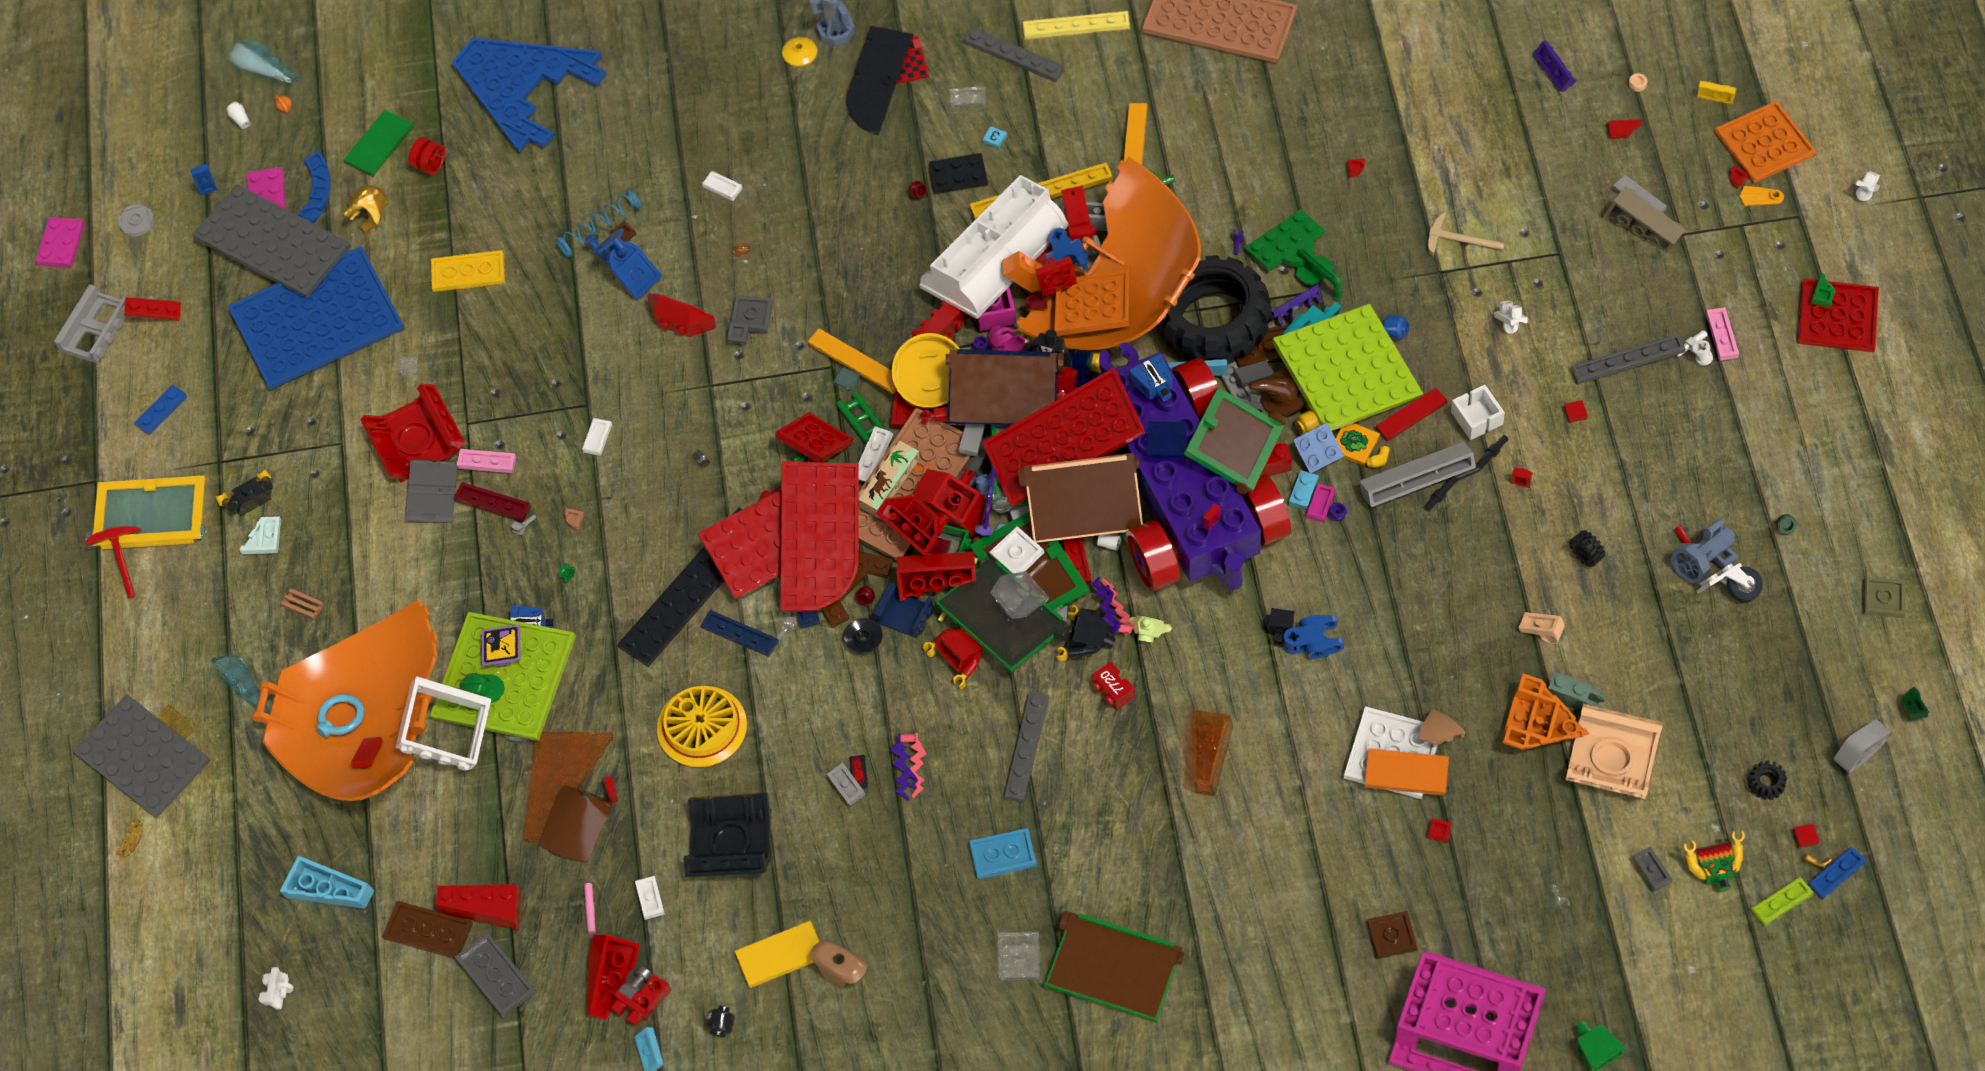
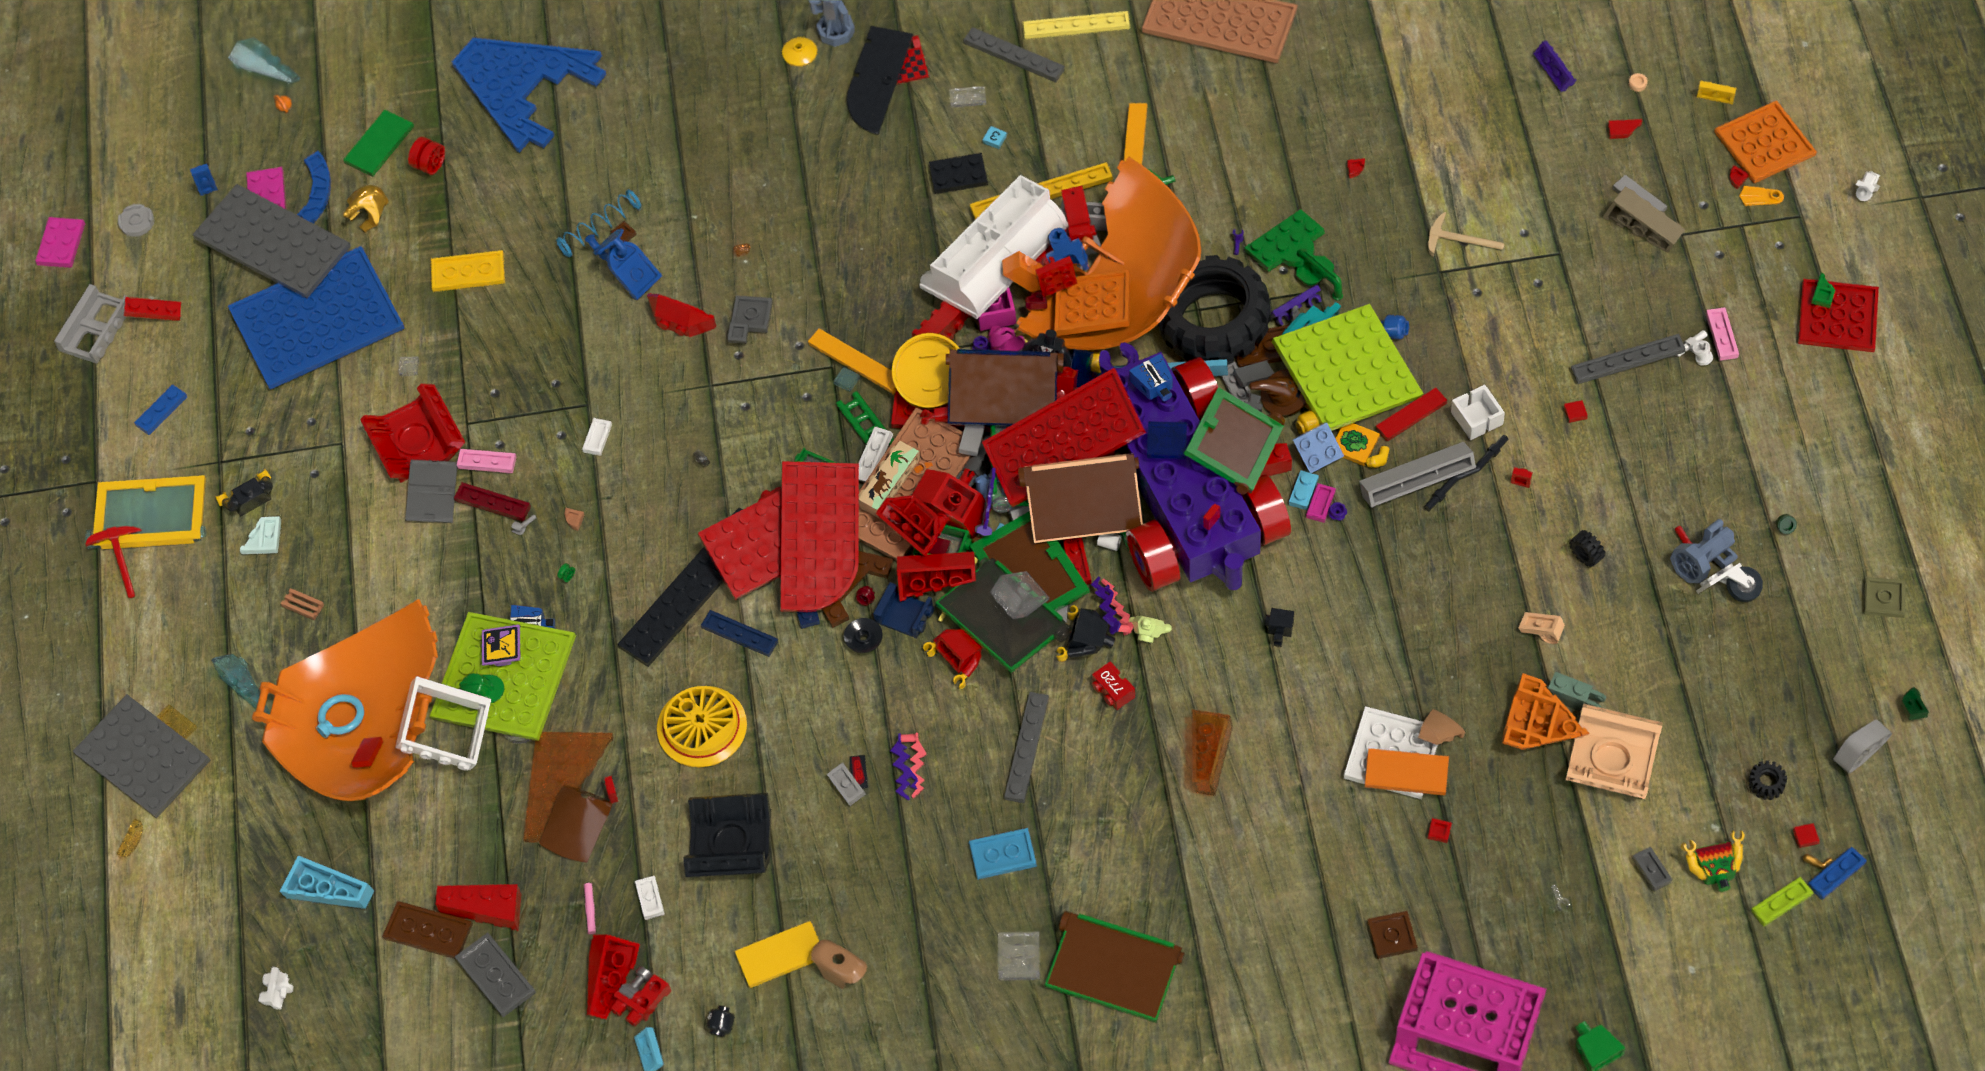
(238, 114): white cone -> none
(722, 186): white tile -> none
(789, 622): clear hand -> none
(814, 437): red plate -> none
(917, 189): dark red plate -> none
(1017, 551): white plate -> none
(1310, 637): blue piece -> none
(1511, 316): white hips -> none

